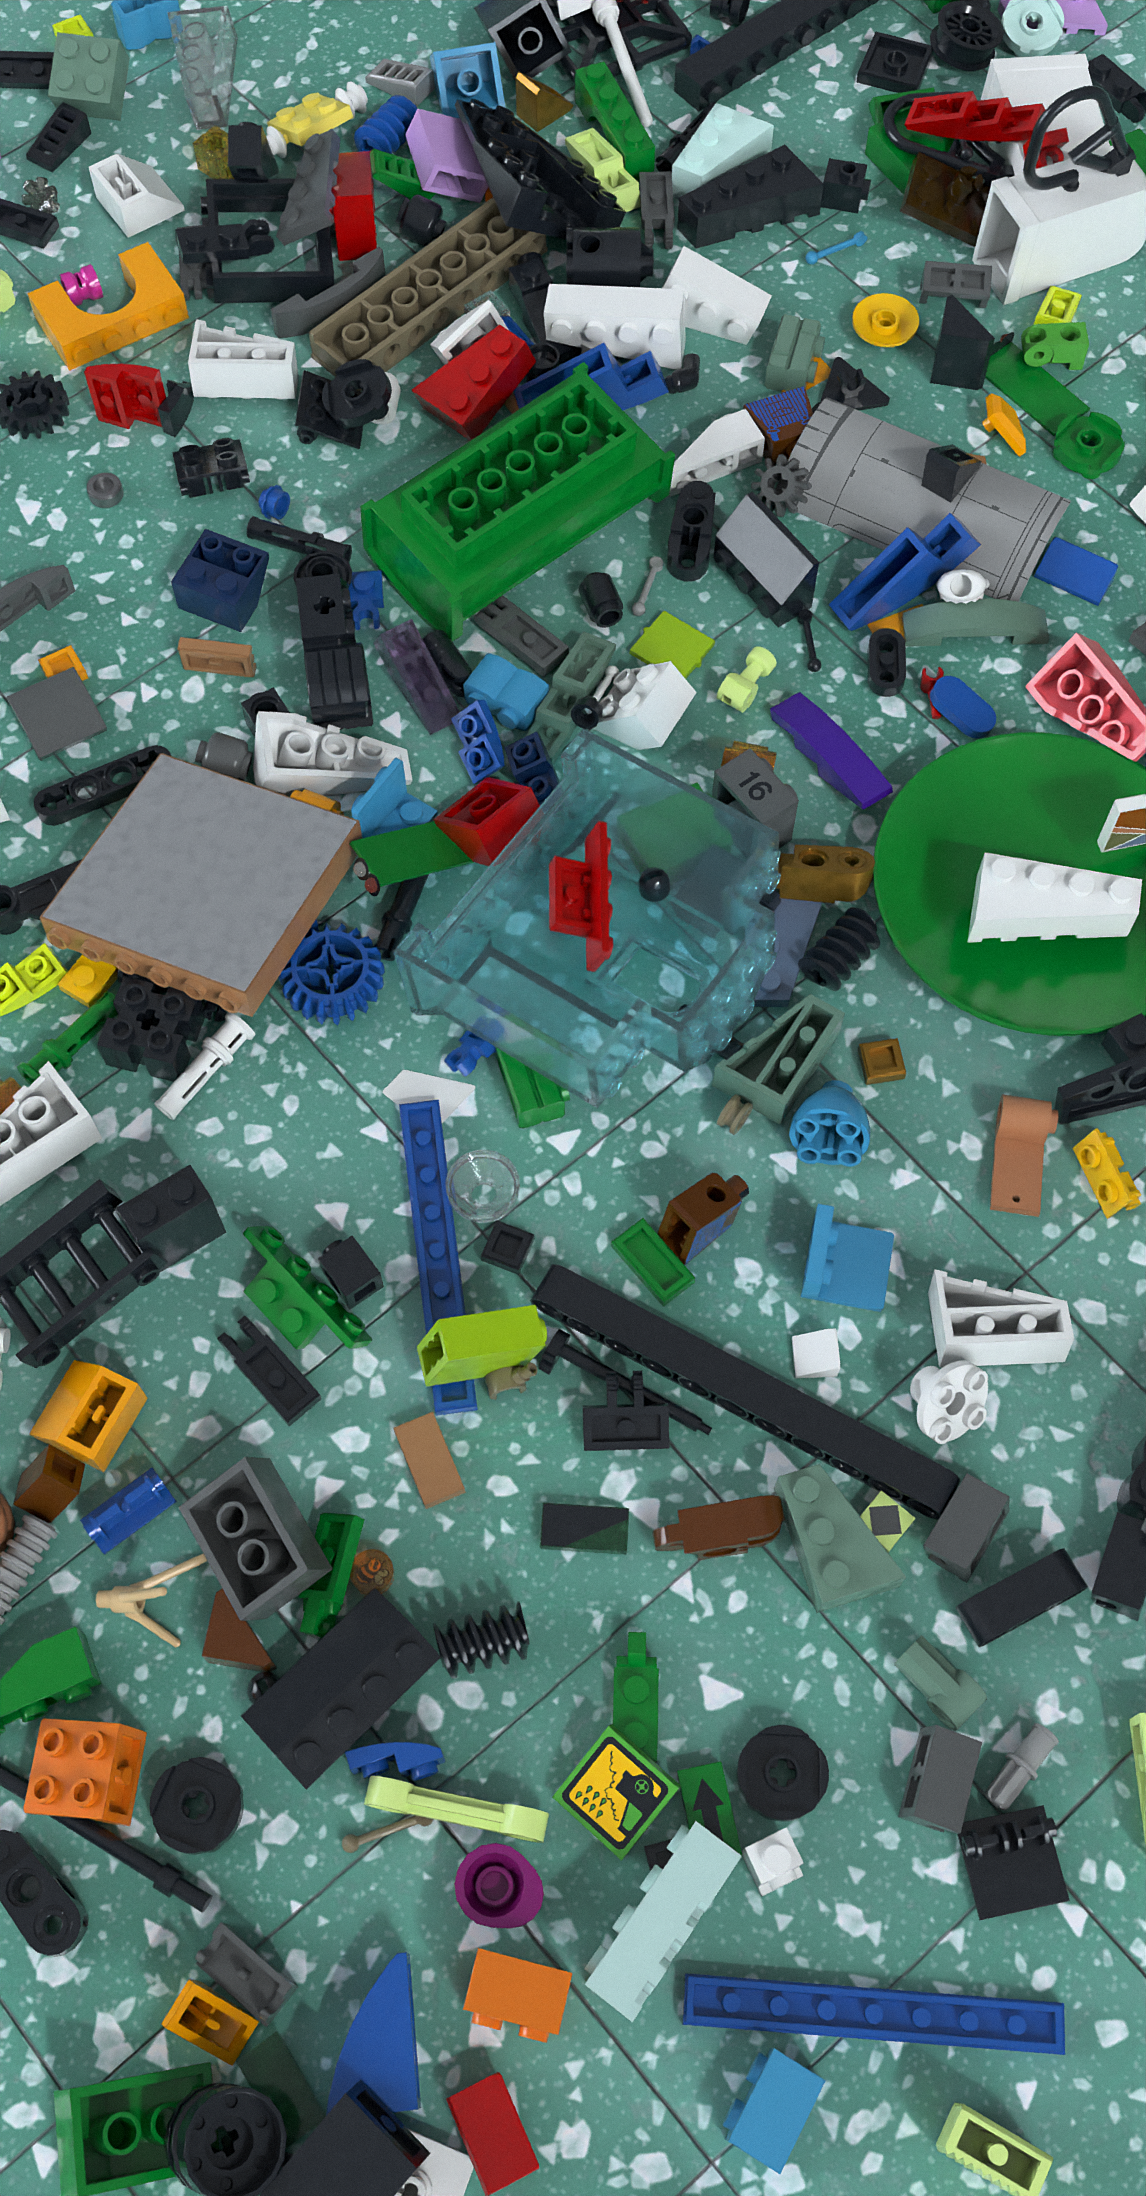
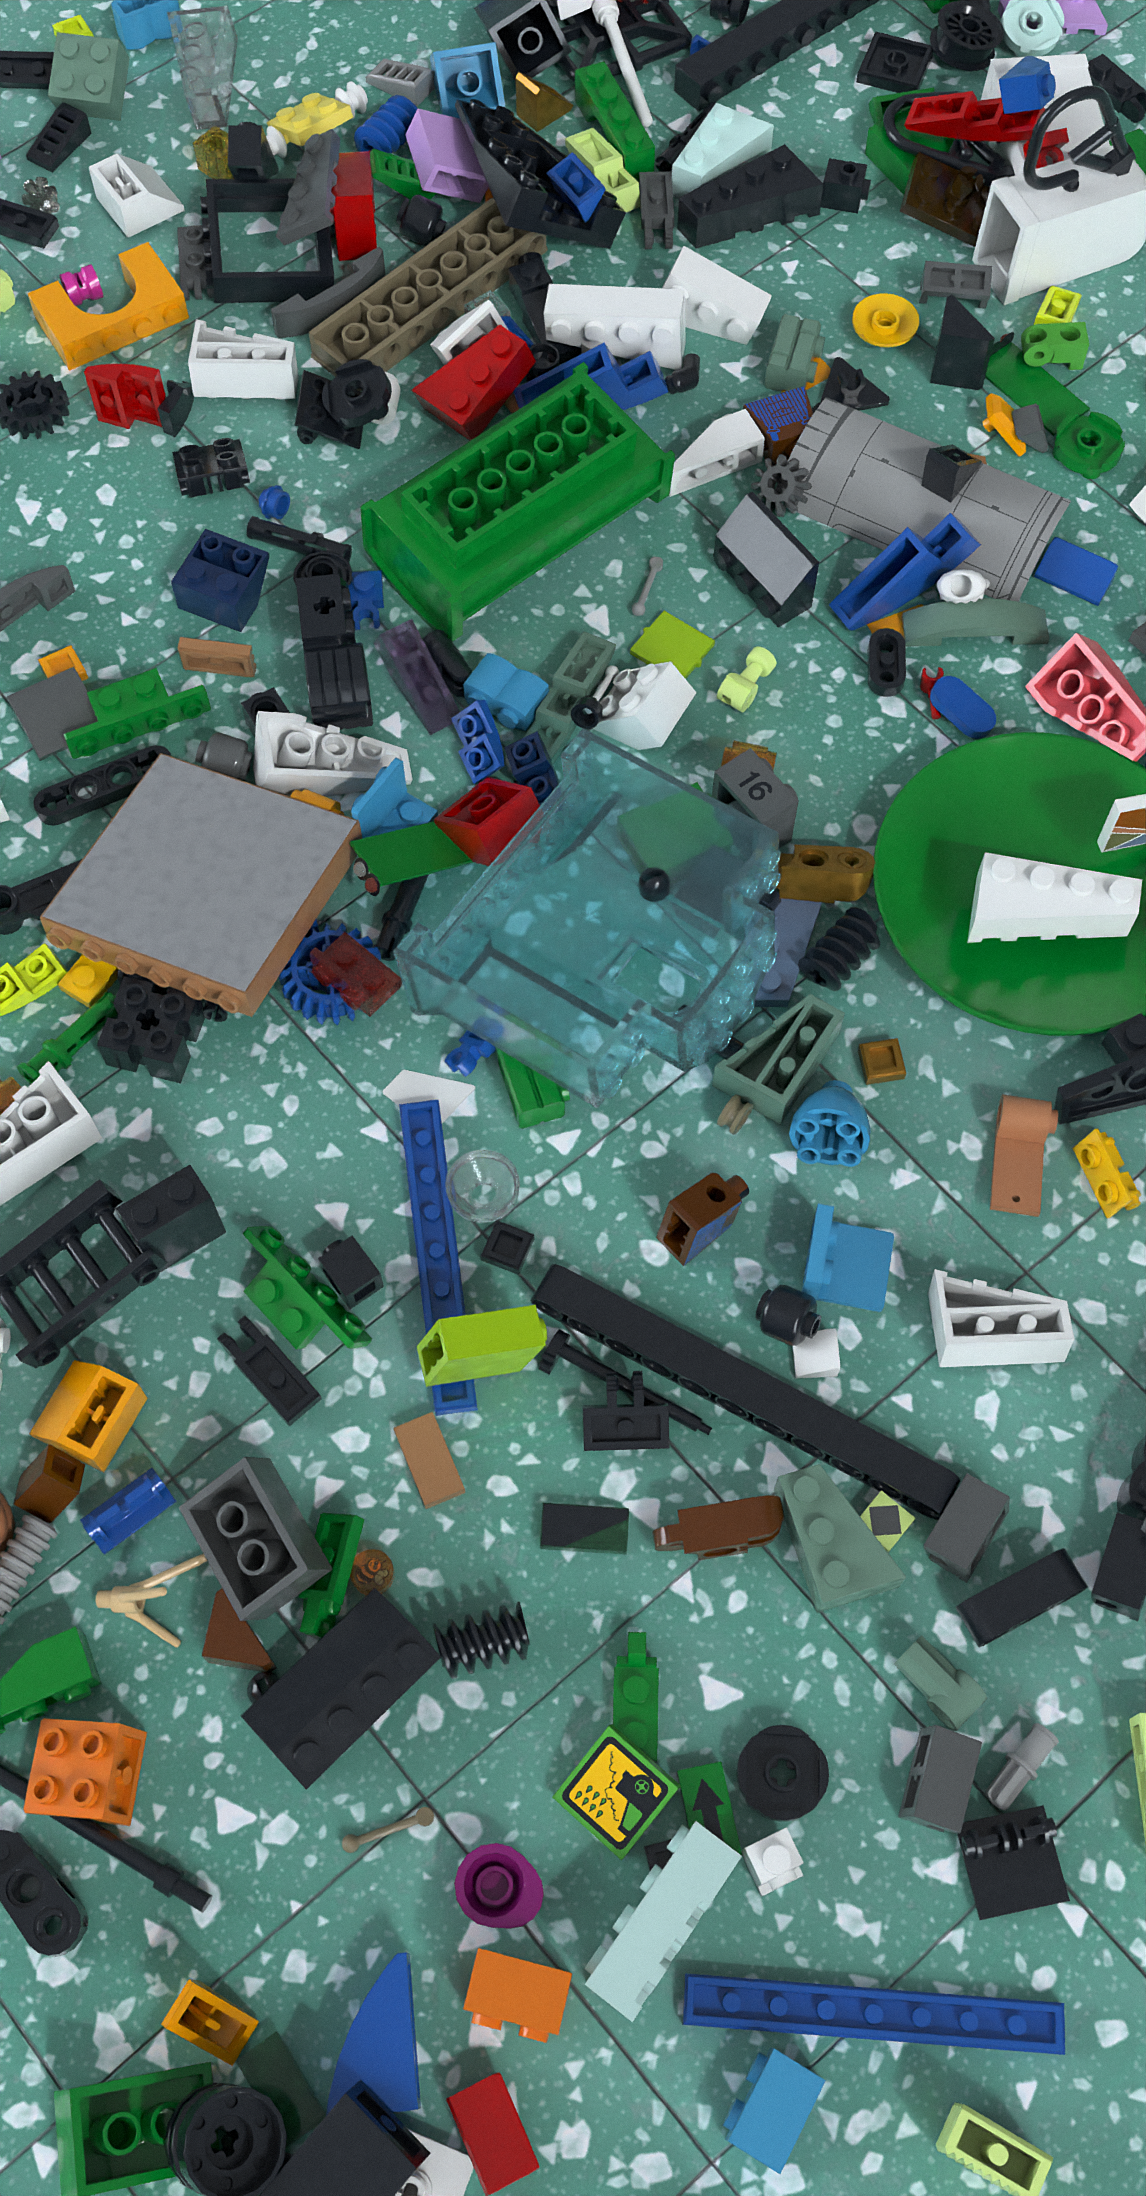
(105, 490): flat silver tile -> none
(133, 709): none -> green bracket
(186, 1781): black plate -> none
(216, 1052): white pin -> none
(224, 242): black hinge -> none
(245, 1974): dark grey hinge -> none
(355, 973): none -> clear red bracket
(411, 1758): blue slope -> none
(504, 1819): yellowish green piece -> none
(509, 1378): dark tan piece -> none
(522, 635): dark grey hinge -> none
(577, 185): none -> blue slope
(580, 897): red bracket -> none
(601, 599): black brick -> none
(607, 256): black cylinder -> none
(653, 1262): green tile -> none
(691, 531): black piece -> none
(788, 1315): none -> black head
(805, 619): black hinge -> none
(832, 749): dark purple slope -> none
(858, 239): dark azure hinge -> none
(950, 1399): white plate -> none
(1027, 86): none -> blue slope
(1030, 427): none -> dark grey slope

